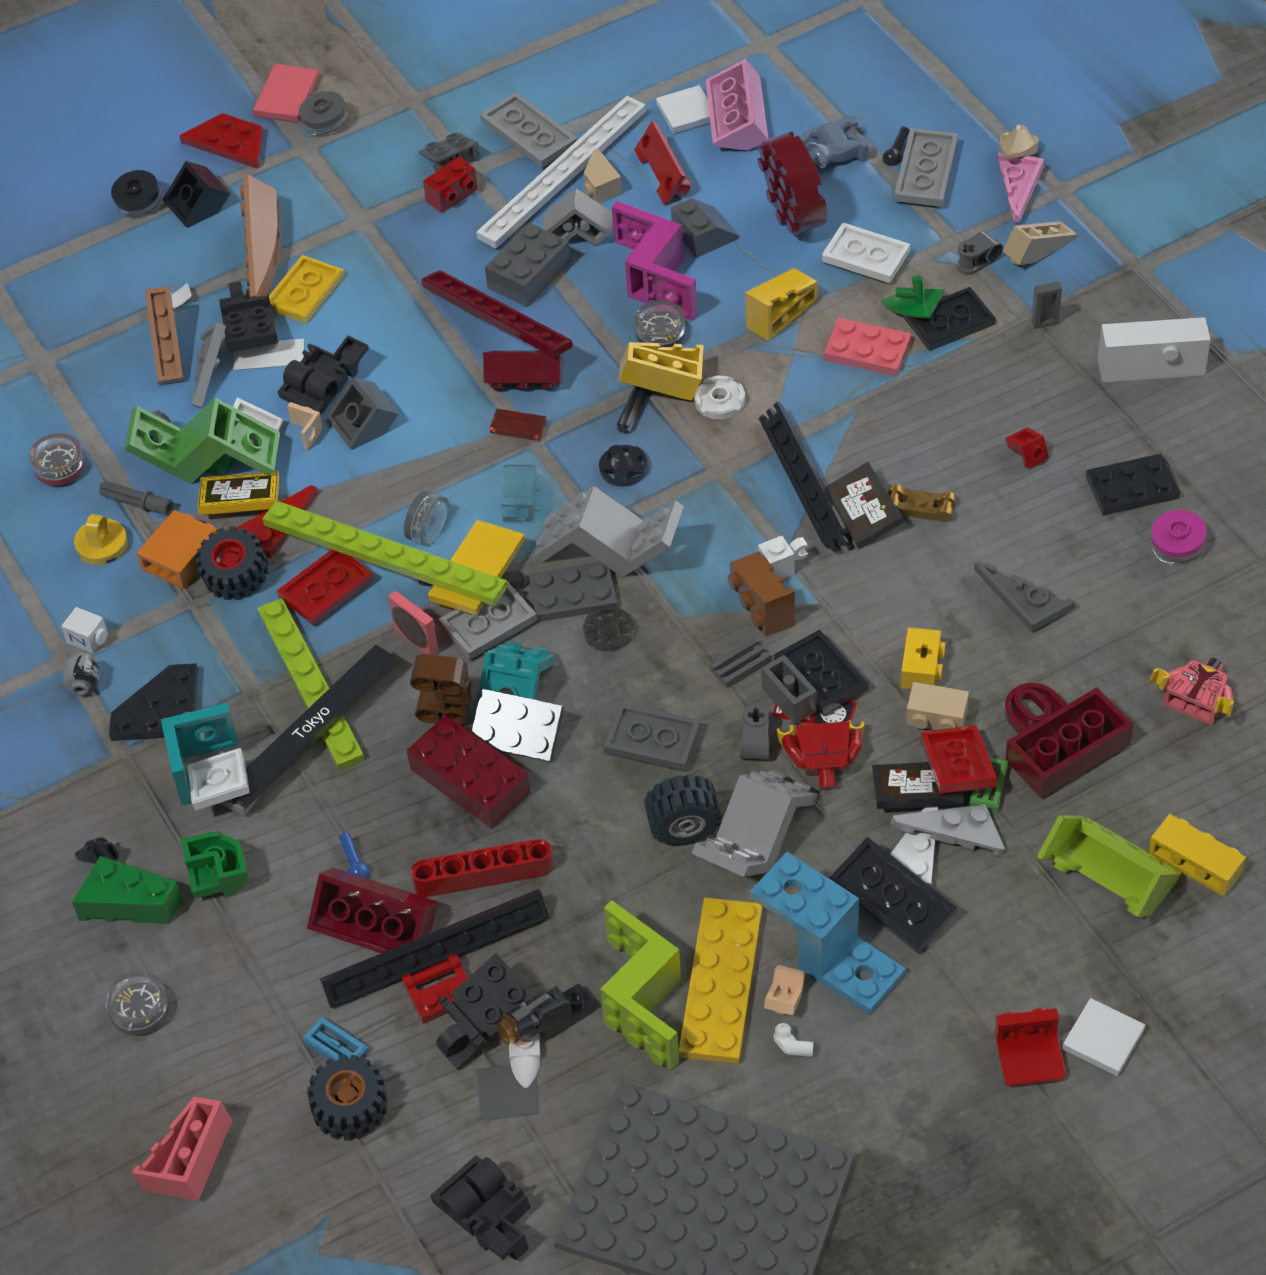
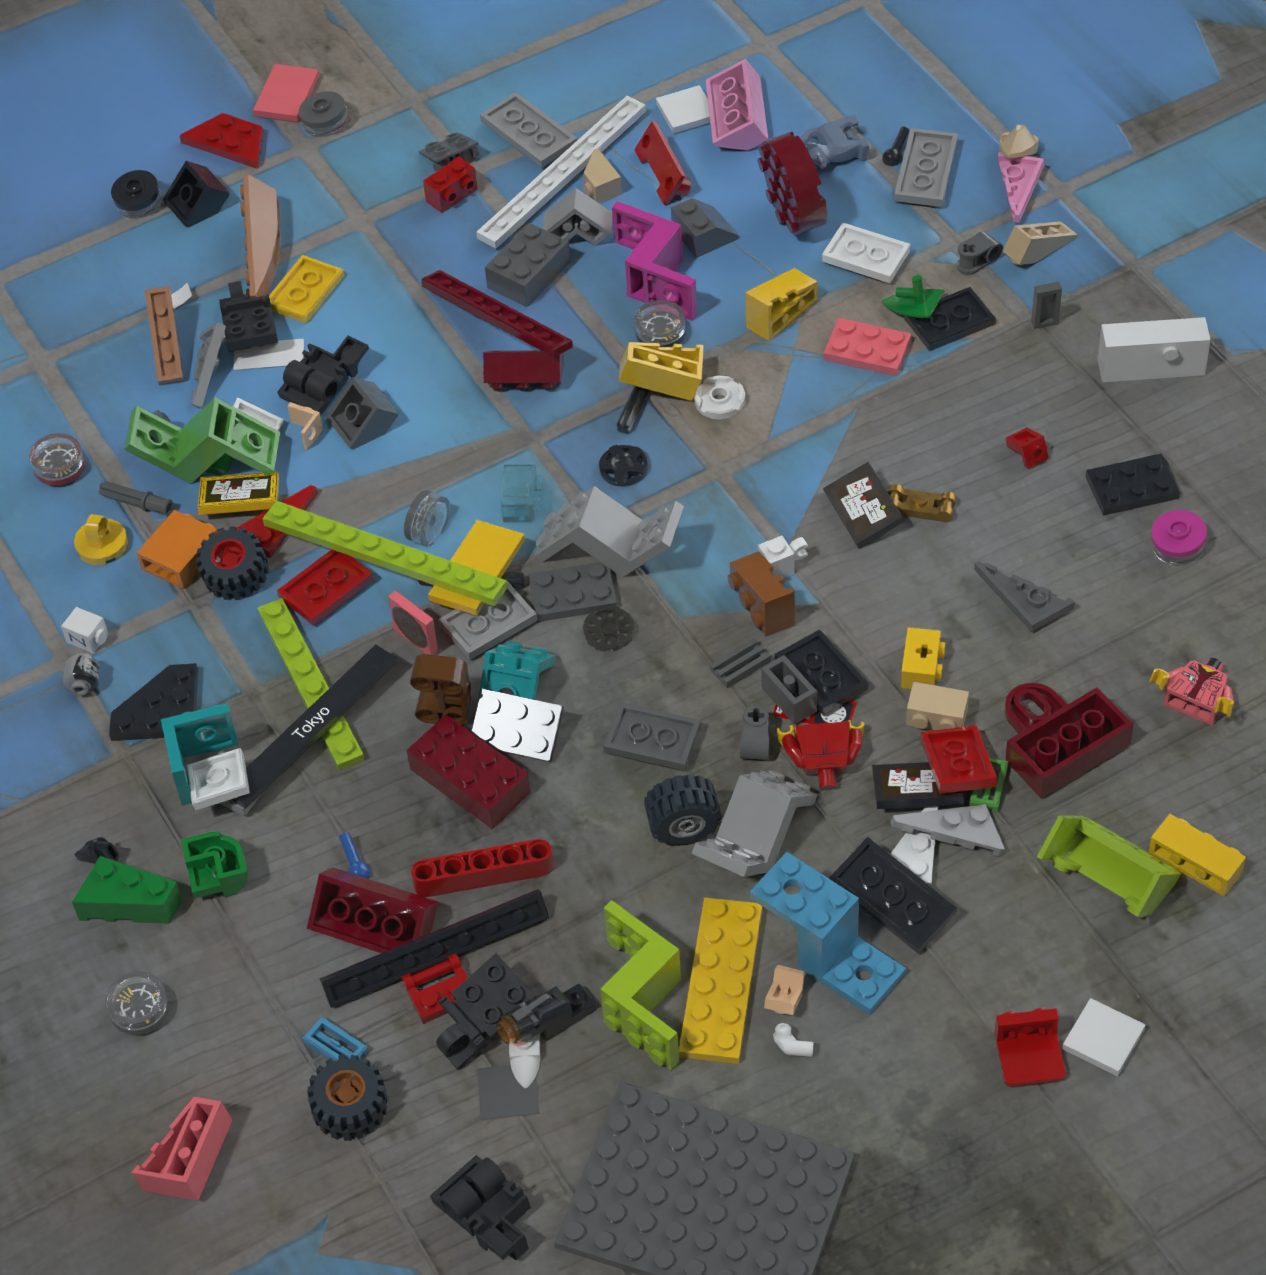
(518, 424): clear red tile -> none
(804, 477): black hinge -> none

